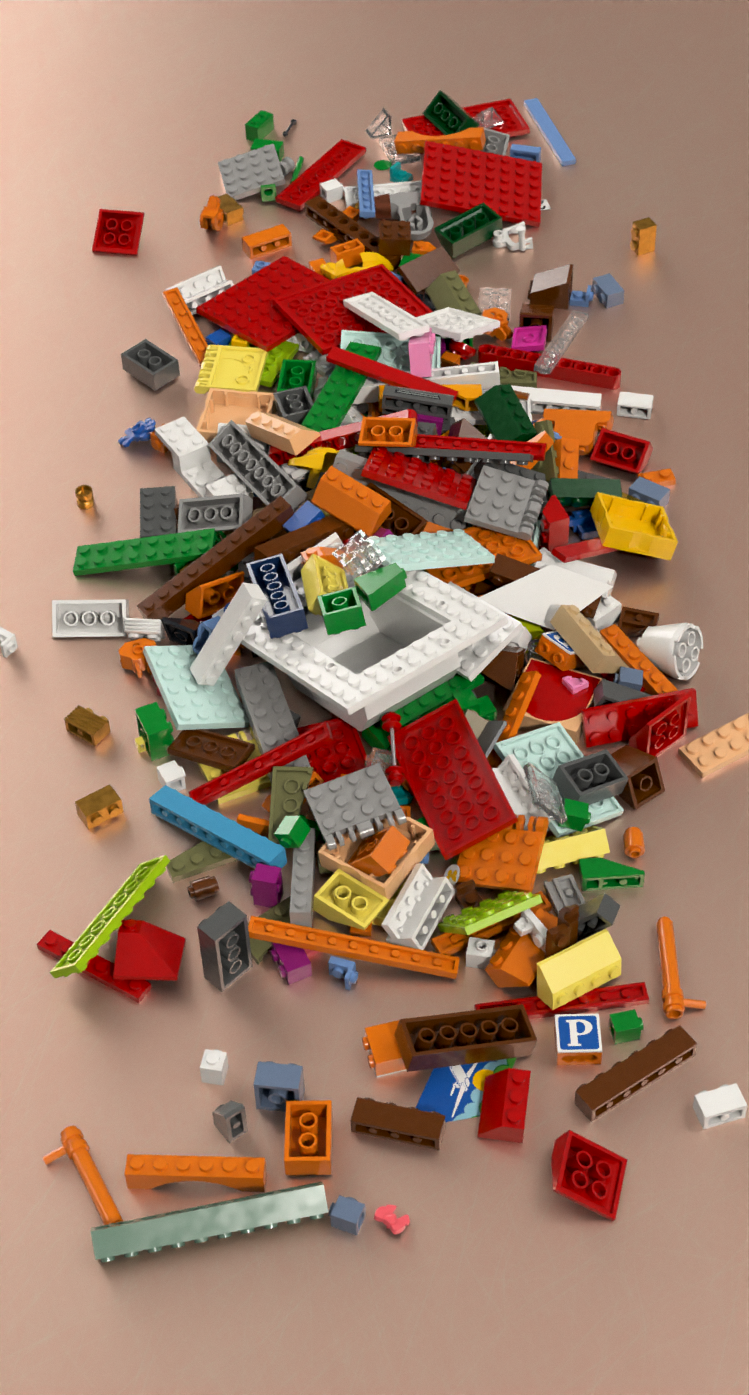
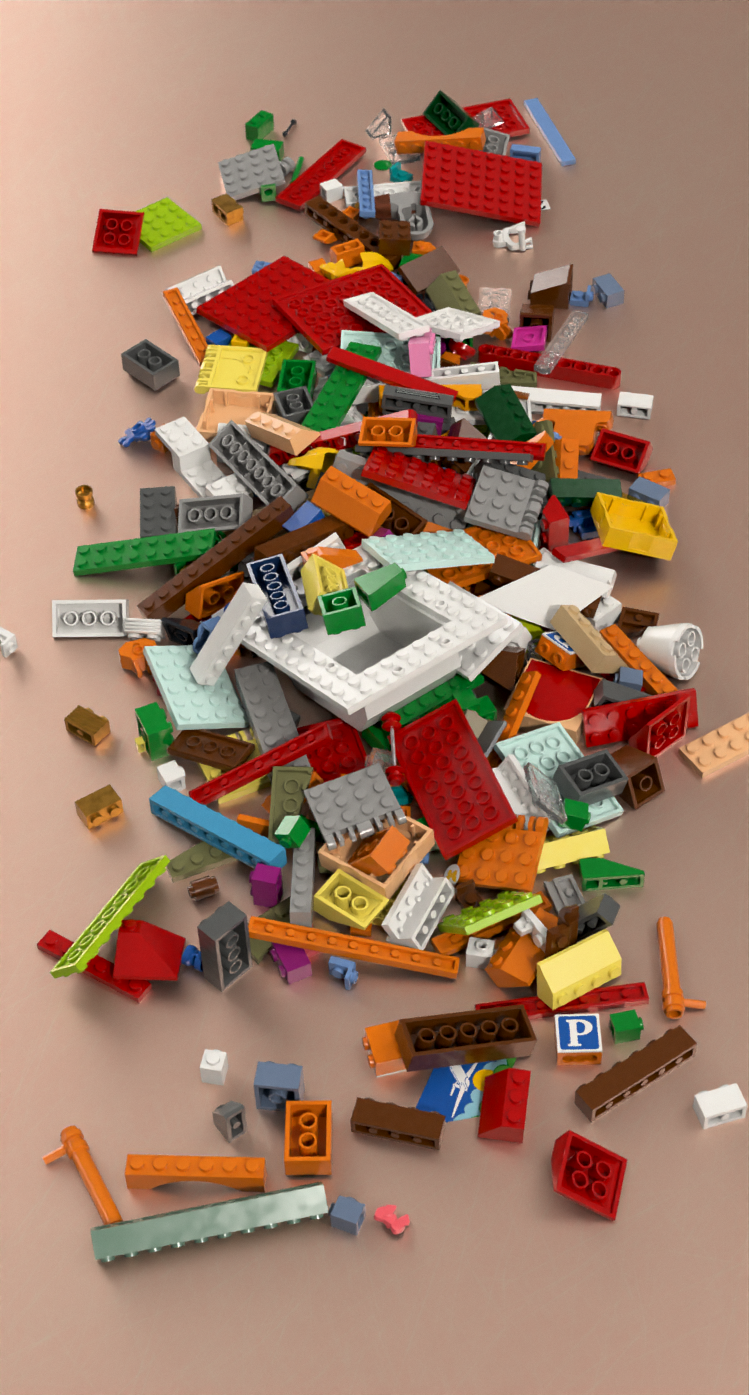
(165, 224): none -> lime plate
(192, 957): none -> blue wheel
(212, 214): orange hinge -> none
(266, 241): orange brick -> none
(359, 555): clear brick -> none
(468, 229): dark green slope -> none
(575, 684): bright pink tile -> none
(633, 842): orange brick -> none
(643, 236): pearl gold brick -> none

